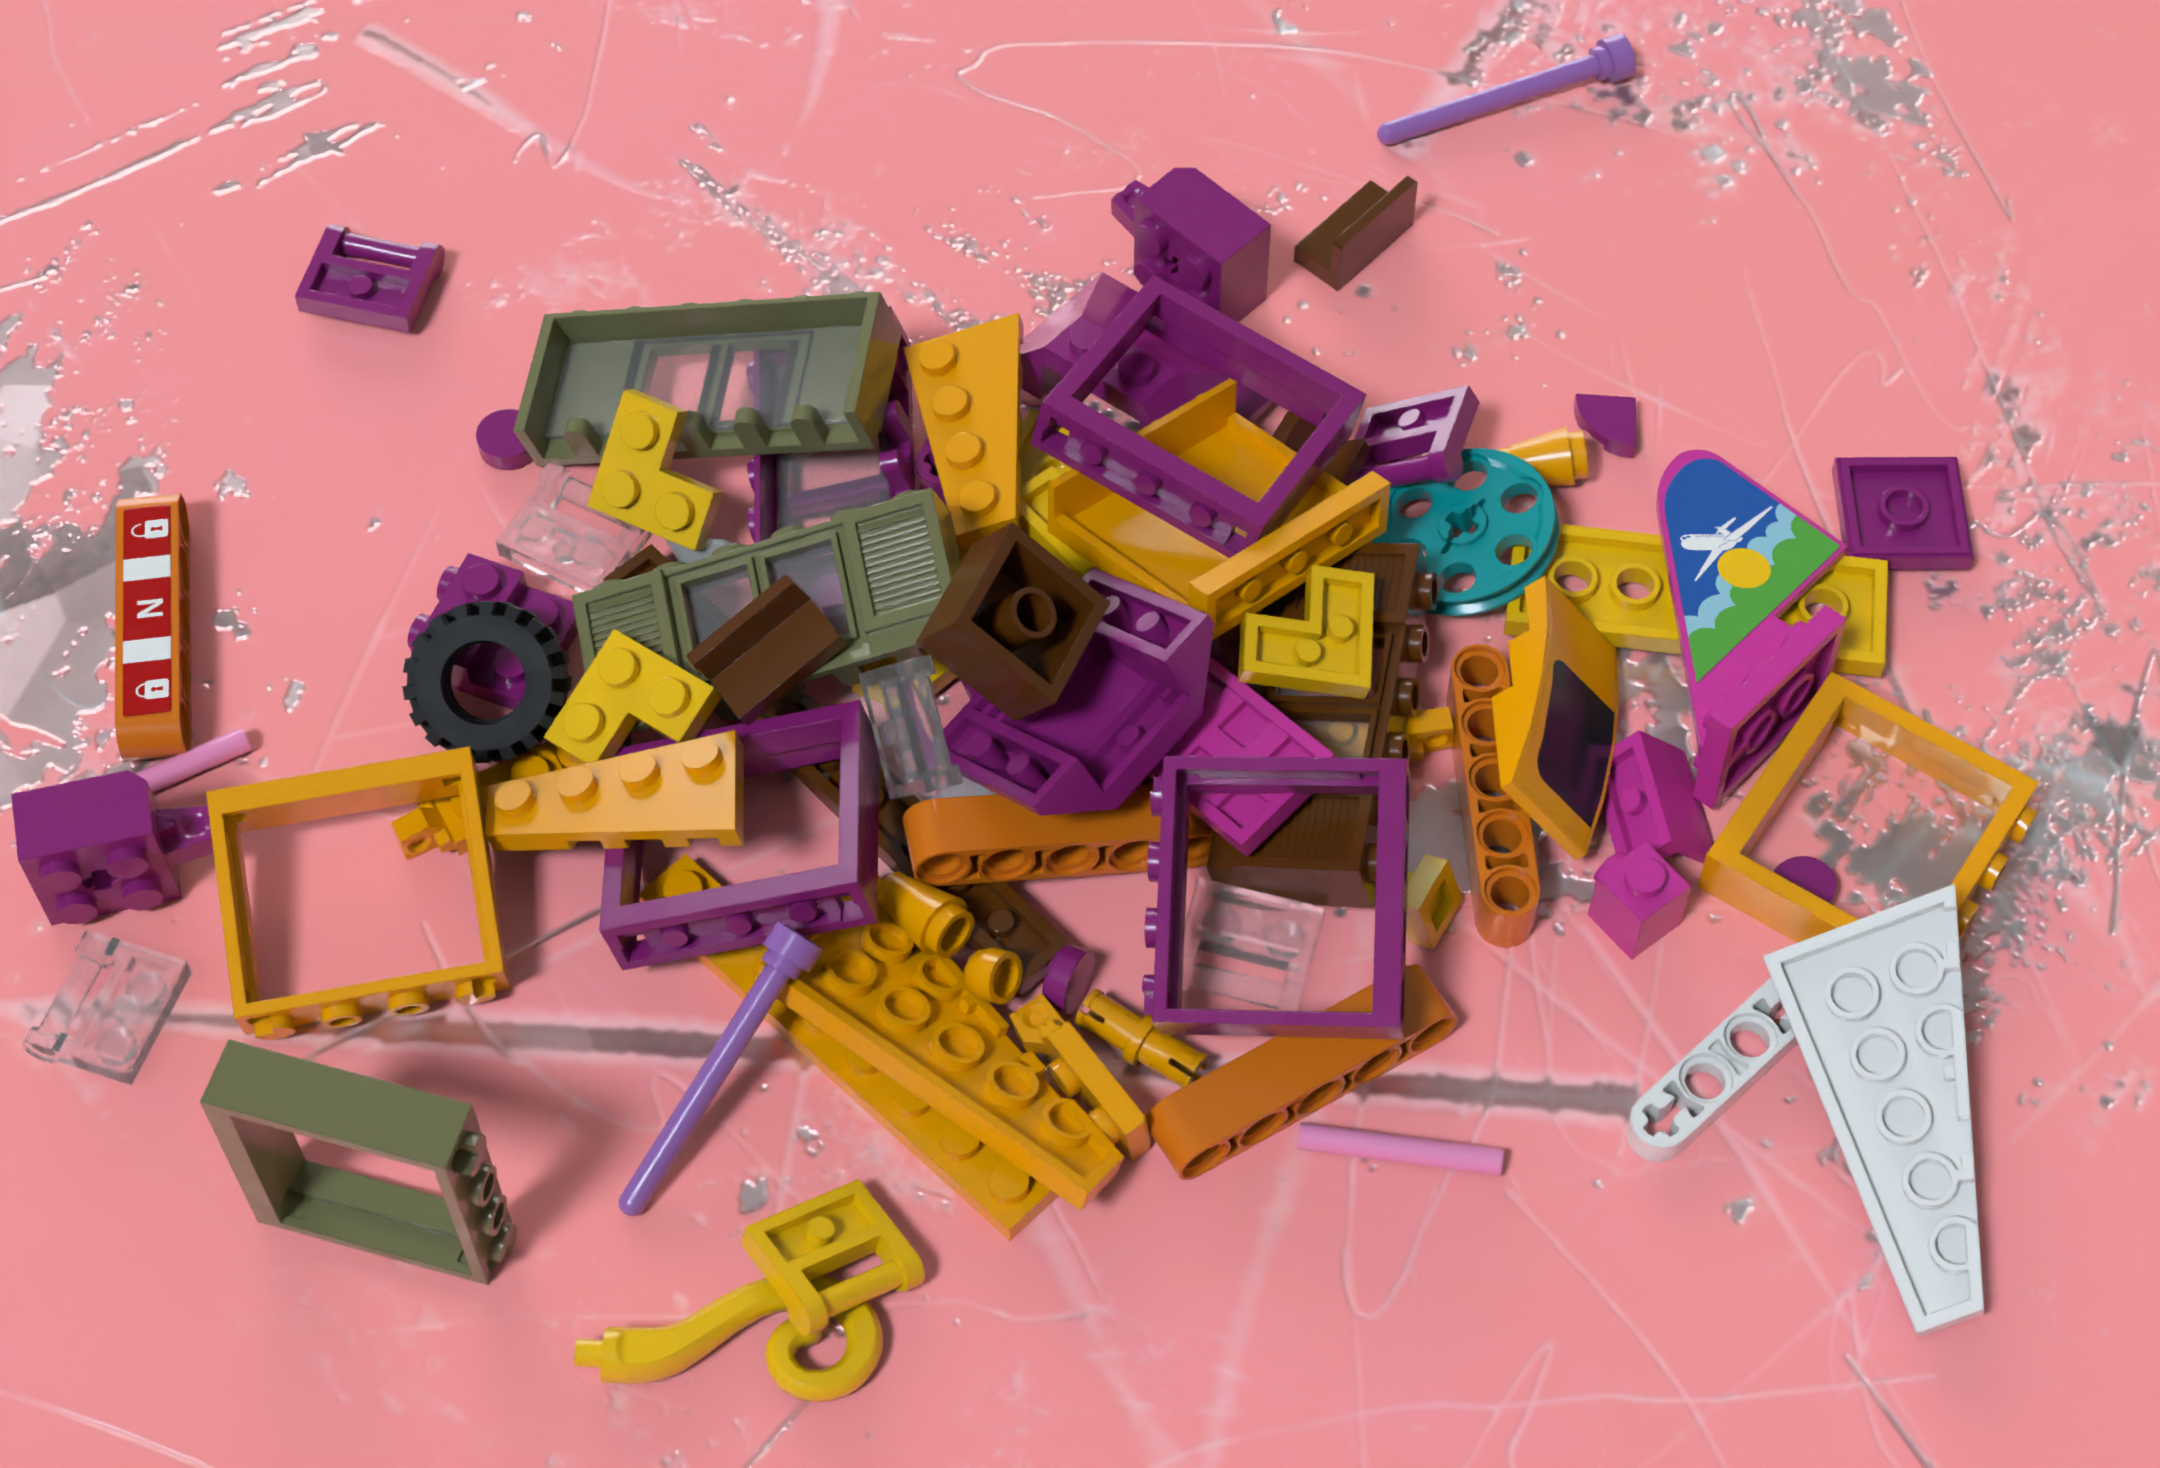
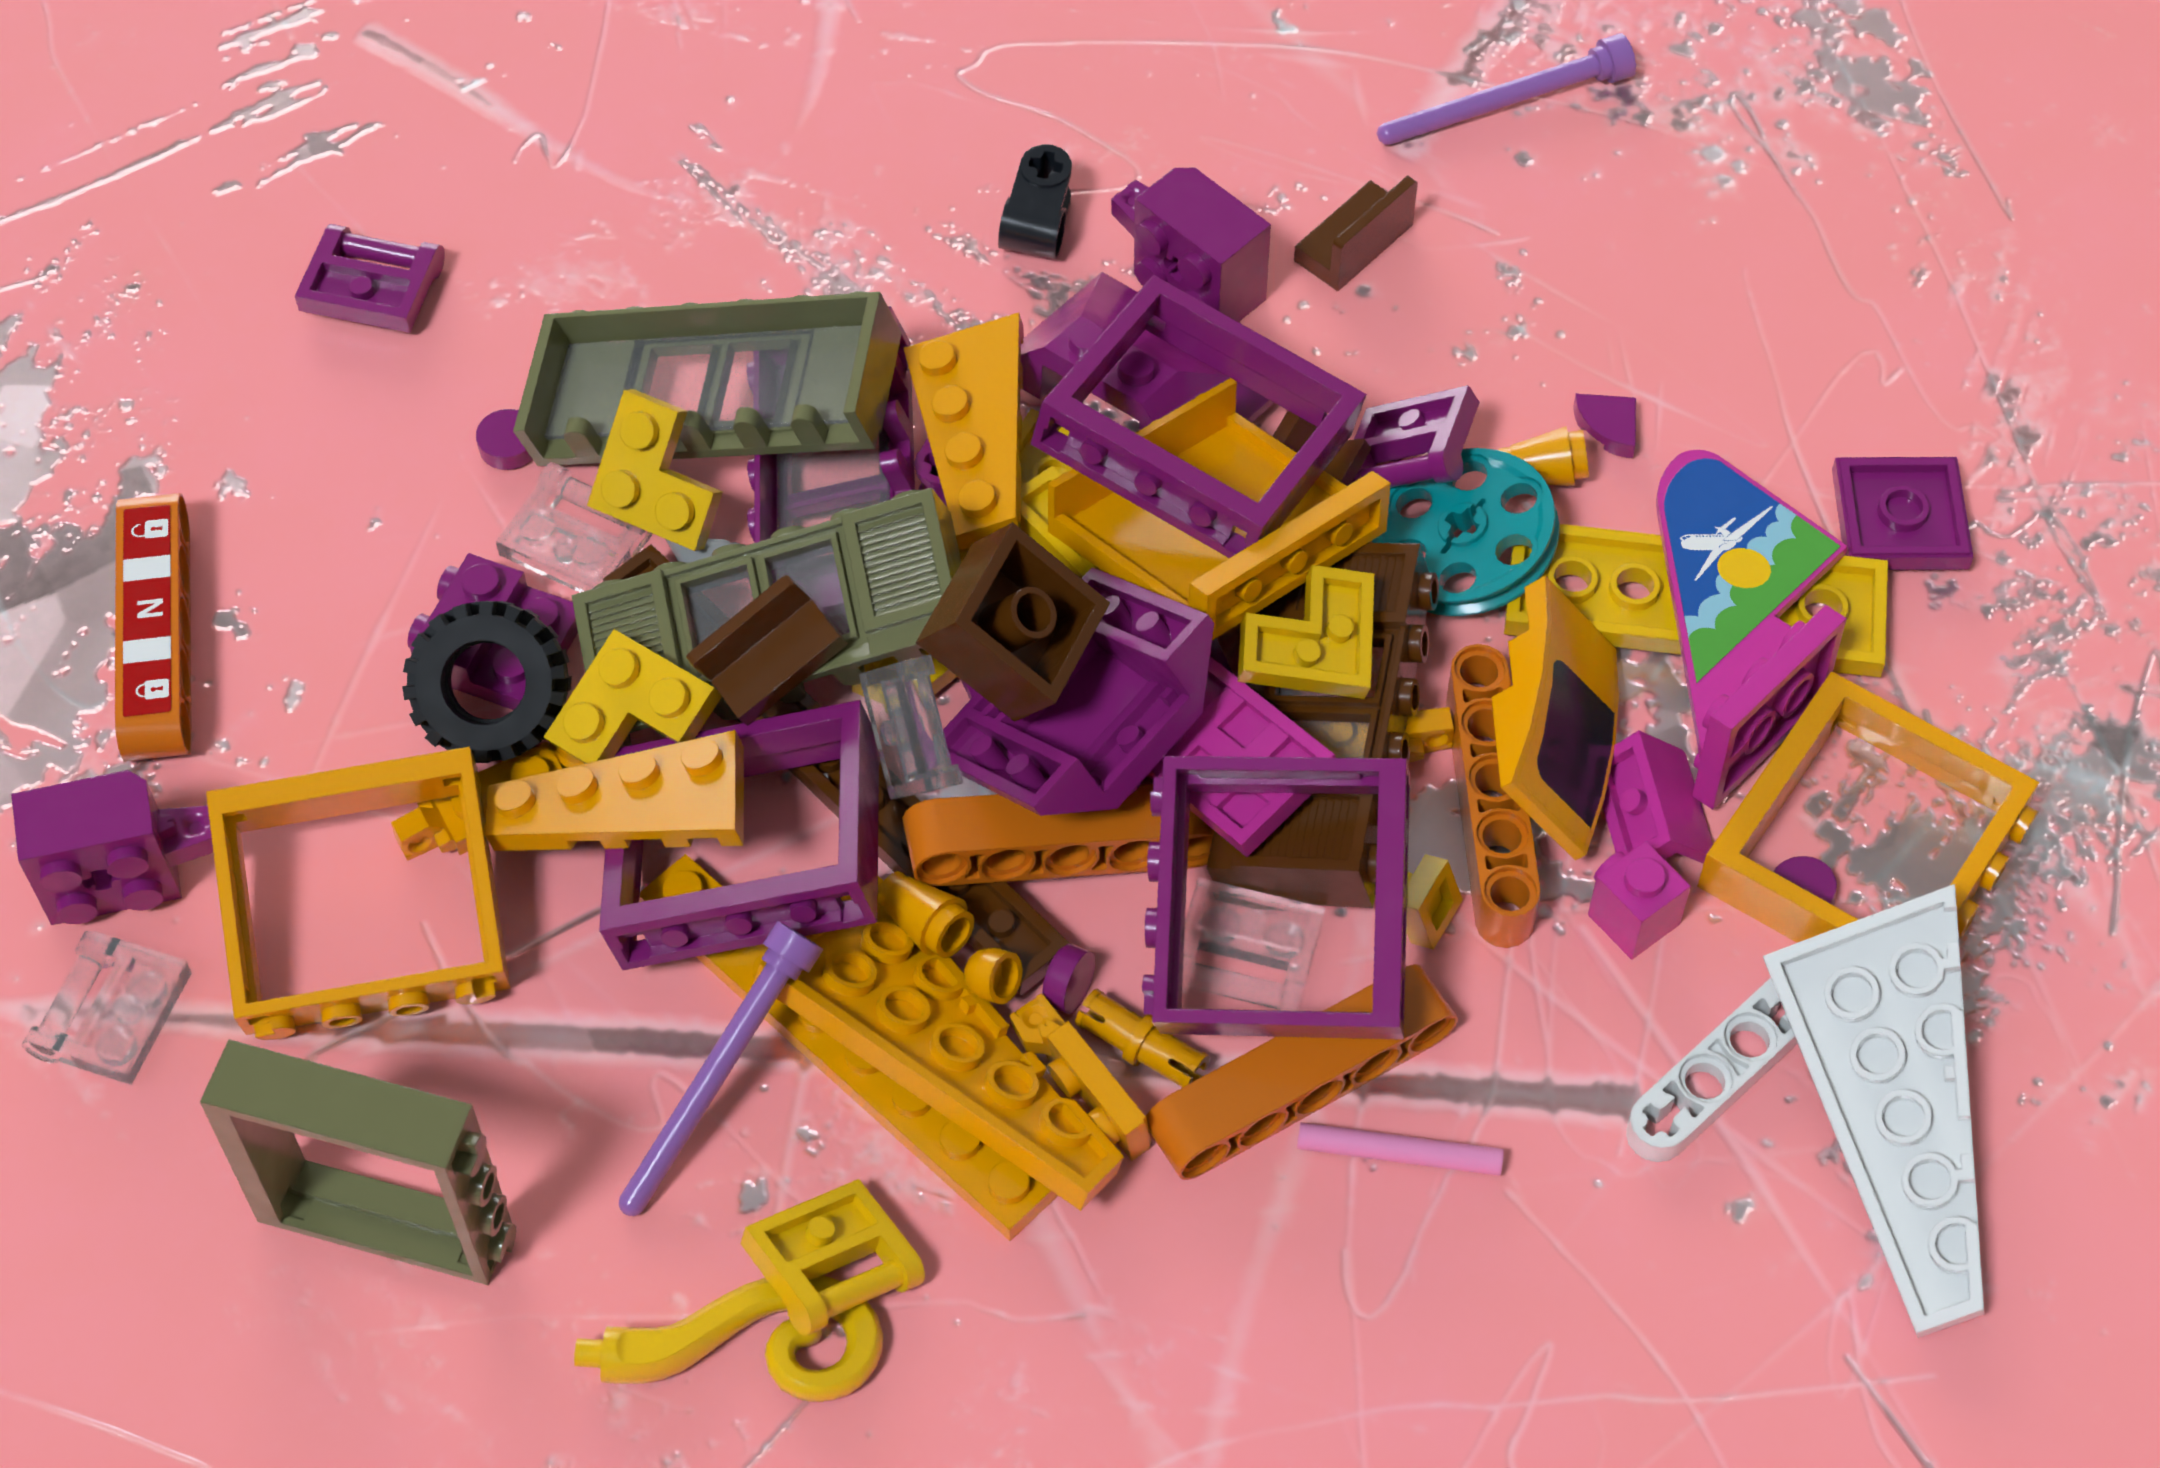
(196, 760): bright pink bar -> none
(1038, 203): none -> black piece

